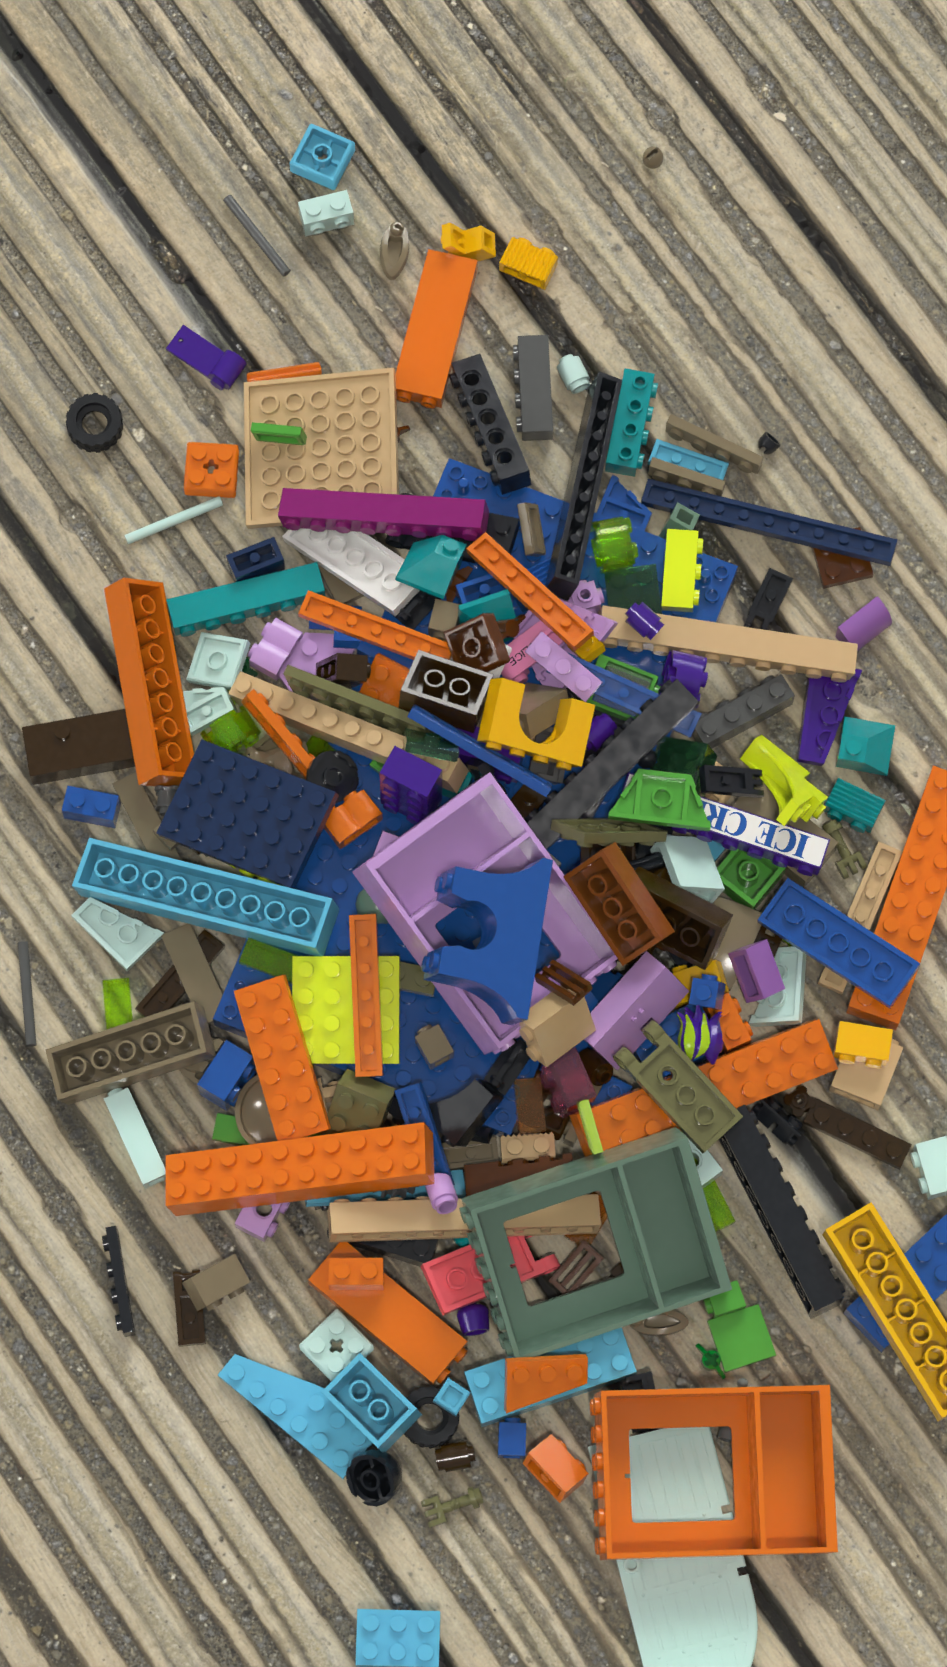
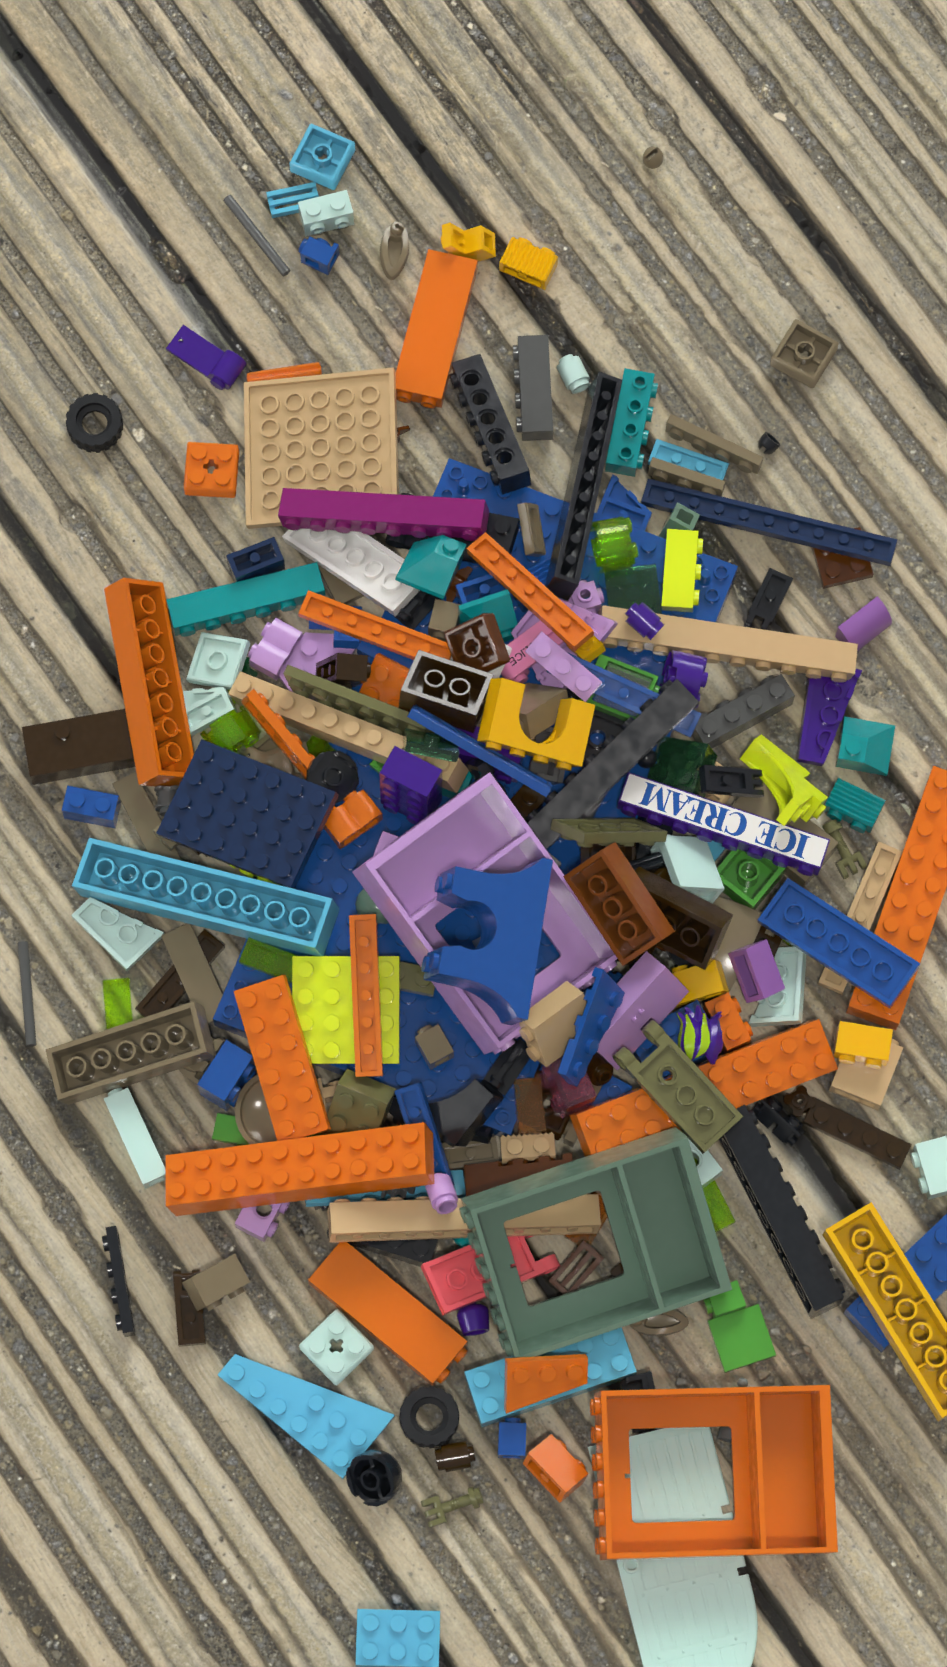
(173, 520): light aqua bar -> none
(278, 433): bright green tile -> none
(290, 191): none -> medium azure tile
(319, 254): none -> blue brick
(356, 1274): orange brick -> none
(371, 1403): medium azure brick -> none
(451, 1397): medium azure tile -> none
(510, 627): reddish brown piece -> none
(567, 979): reddish brown tile -> none
(589, 1126): lime tile -> none
(591, 1026): none -> blue wing
(601, 729): dark purple brick -> none
(661, 800): bright green wing -> none
(707, 992): blue brick -> none
(710, 1360): green piece -> none
(797, 340): none -> dark tan brick

